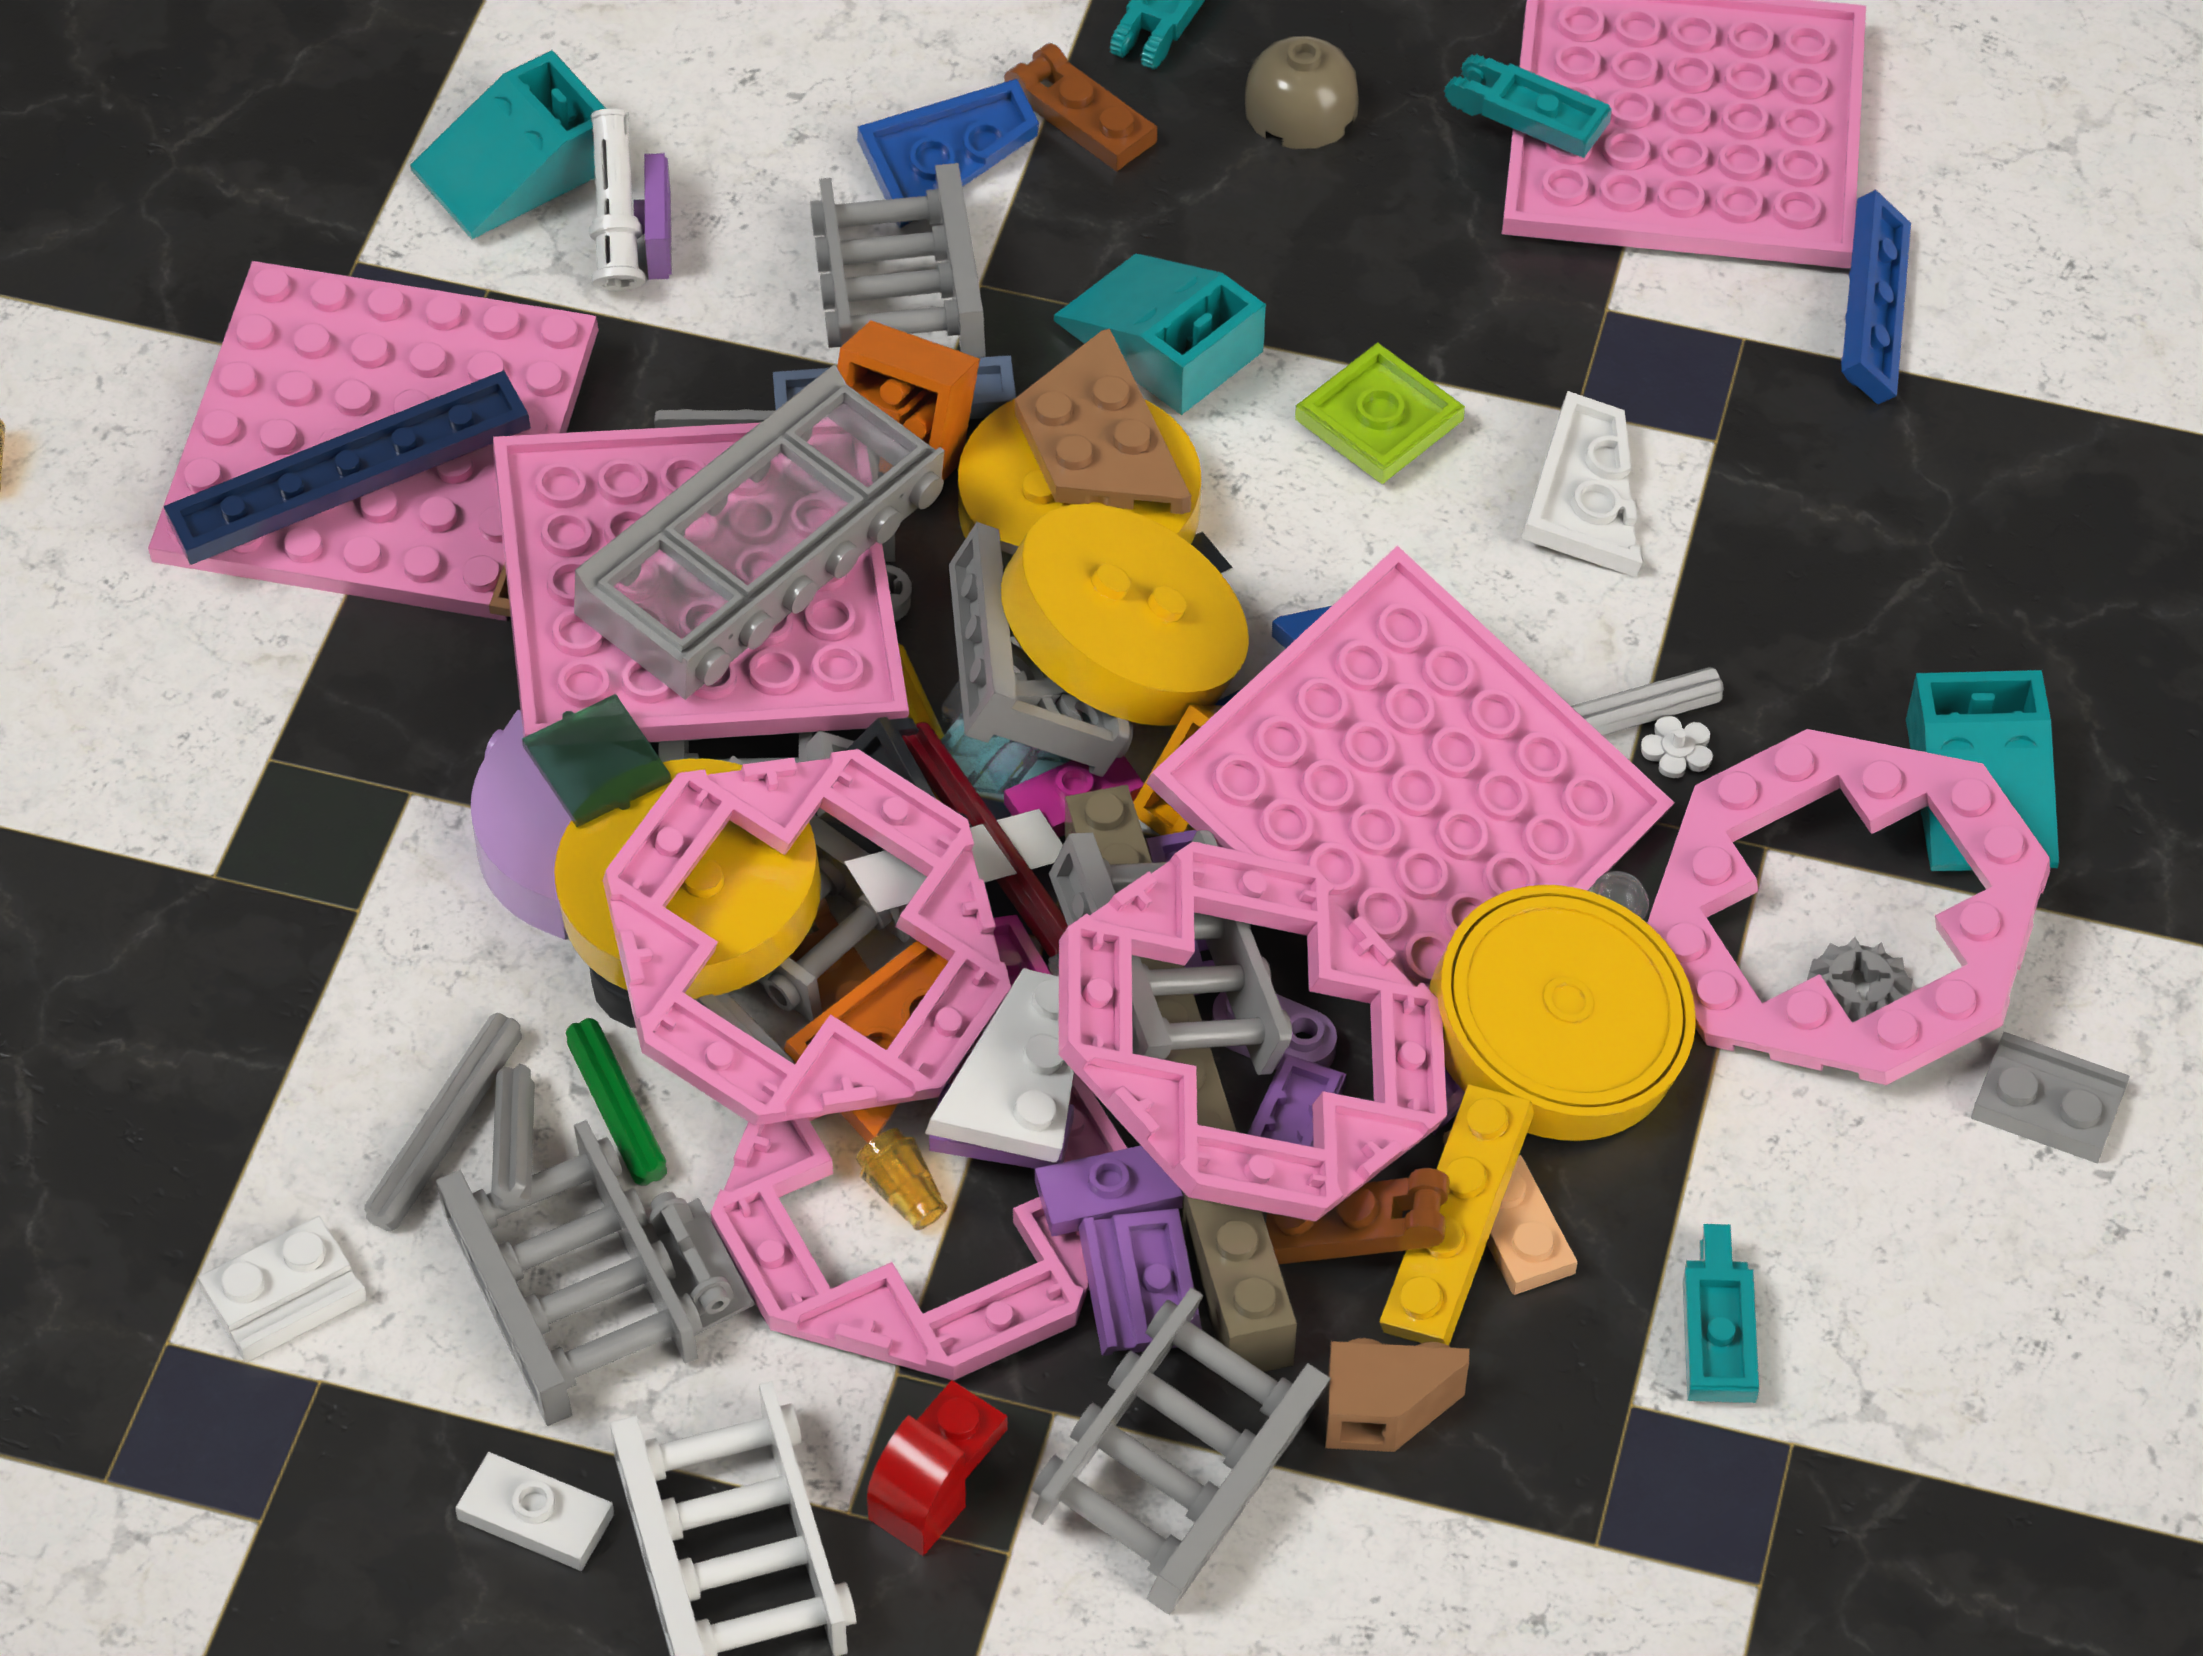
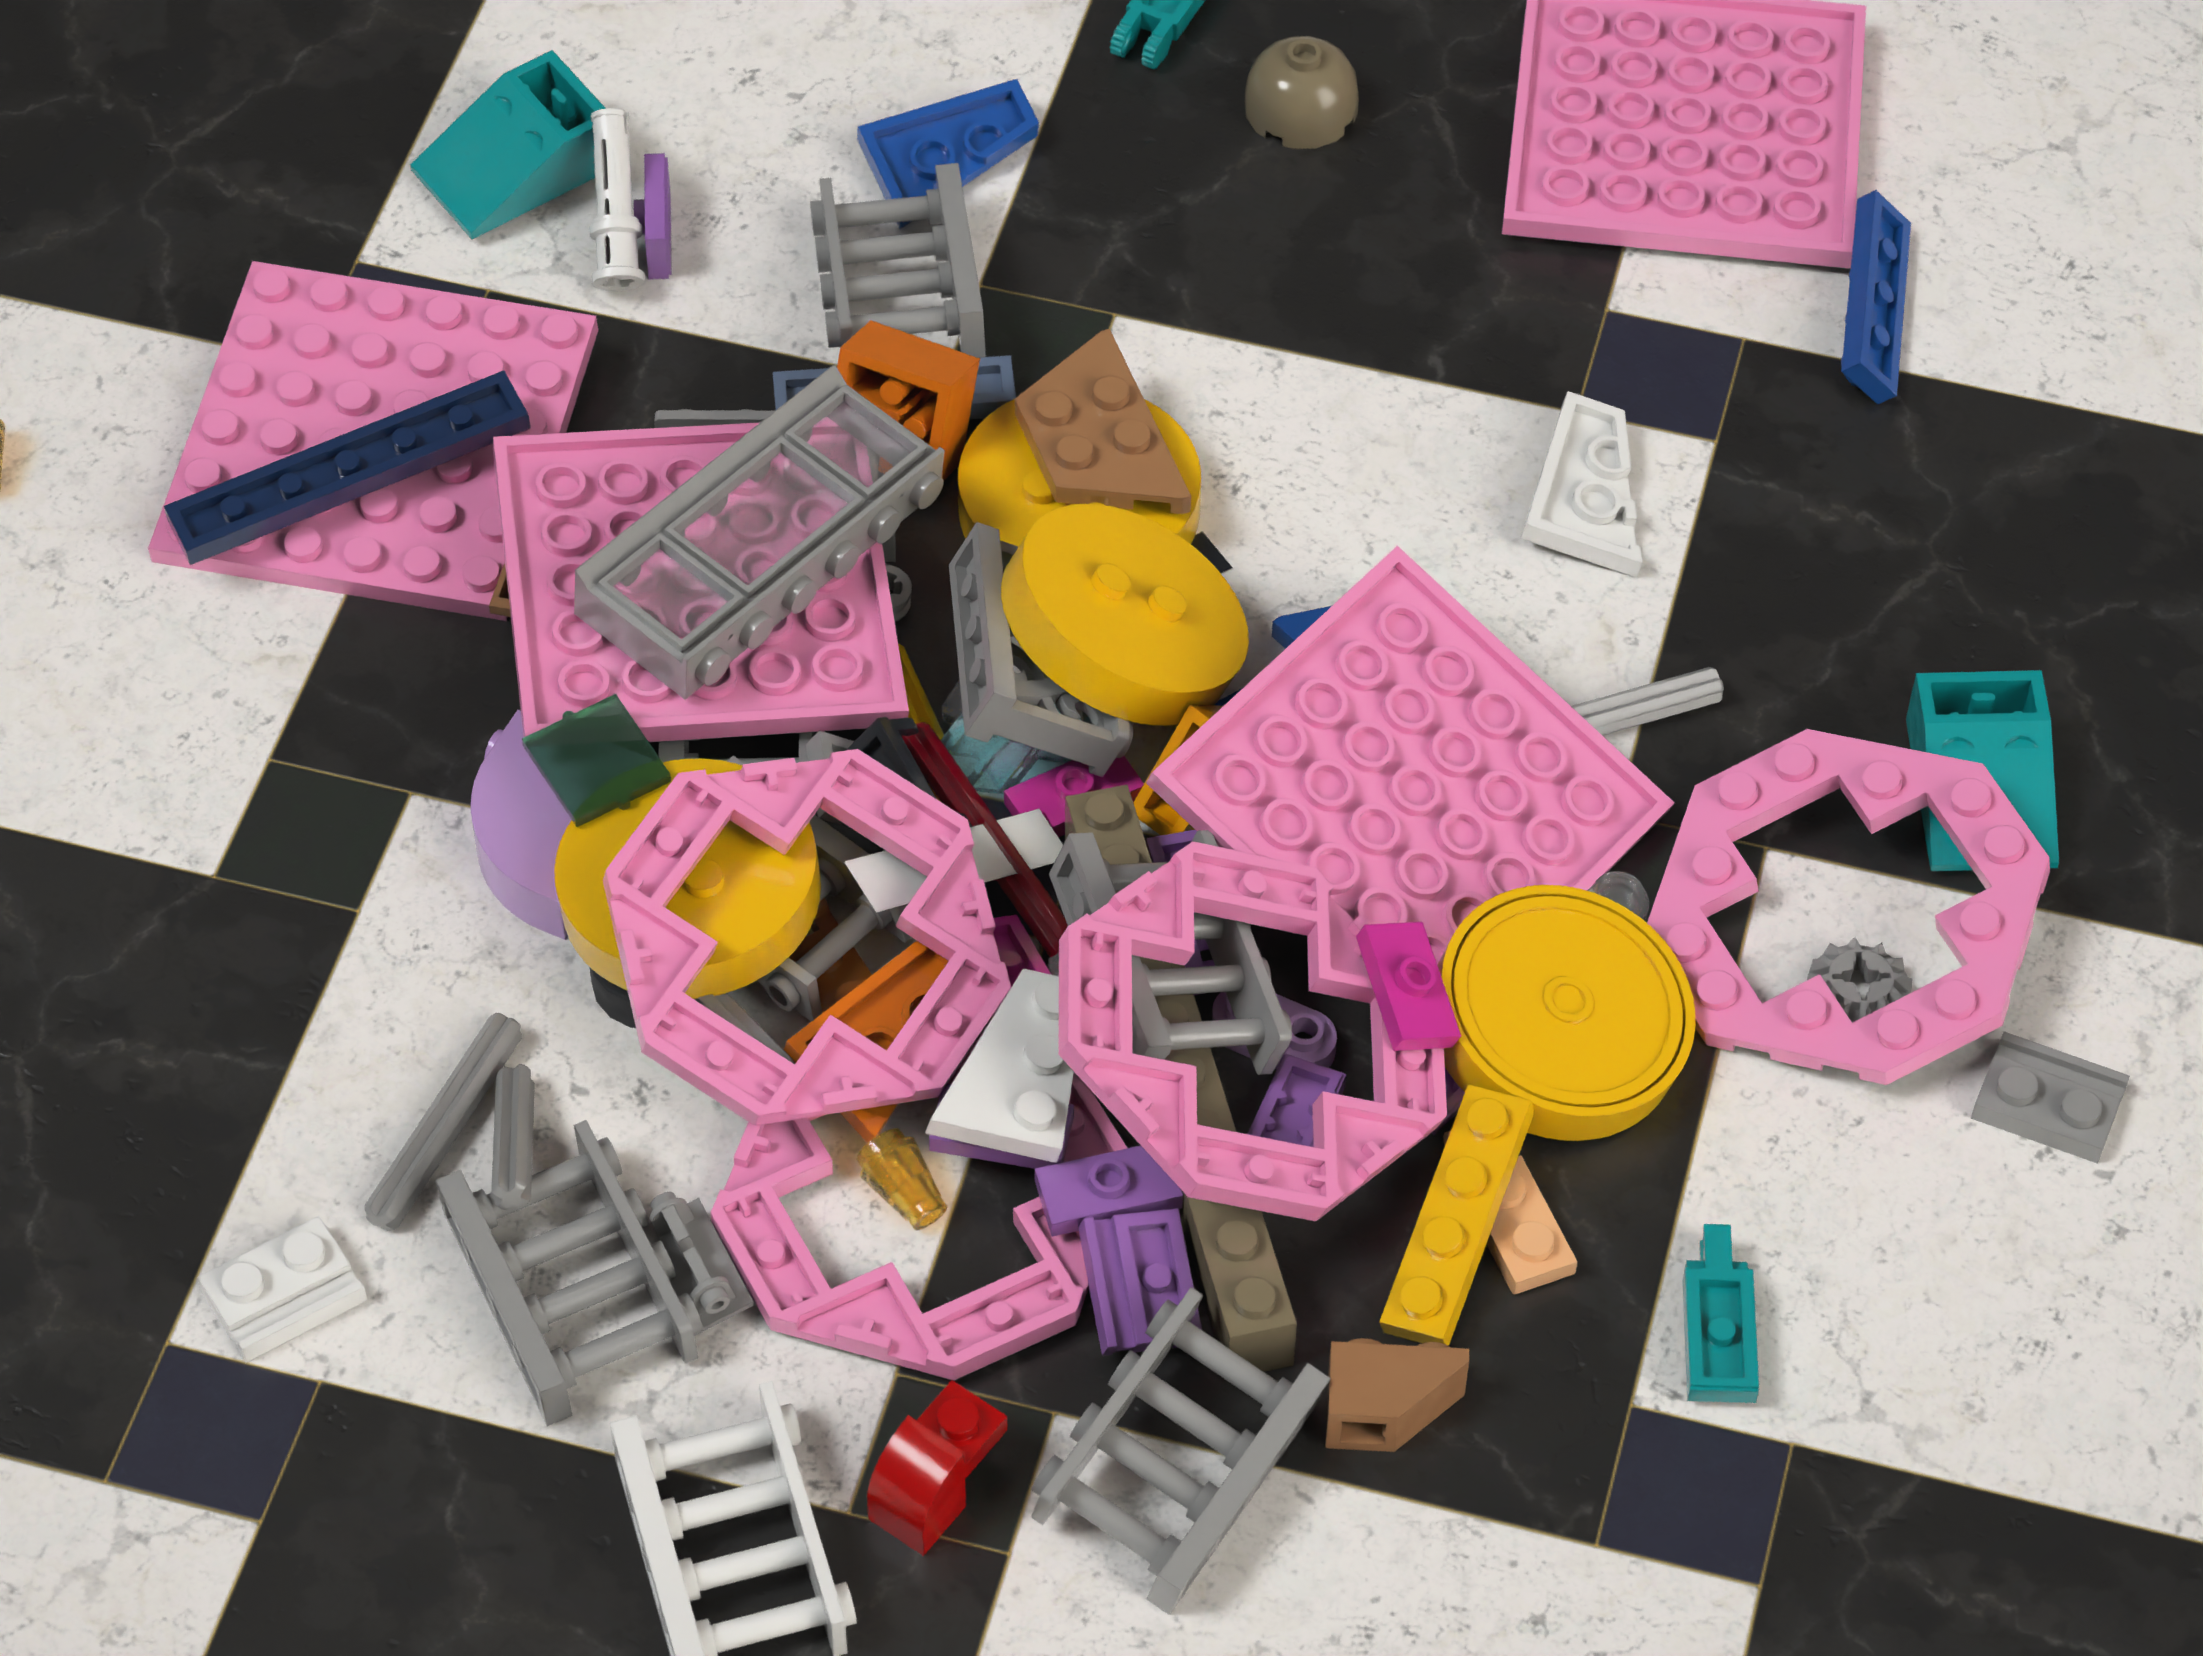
(535, 1511): white plate -> none
(616, 1102): green axle -> none
(1083, 108): dark orange plate -> none
(1174, 325): teal slope -> none
(1368, 1221): dark orange plate -> none
(1379, 413): lime plate -> none
(1408, 986): none -> dark pink plate
(1529, 104): teal hinge -> none
(1678, 747): white plant -> none

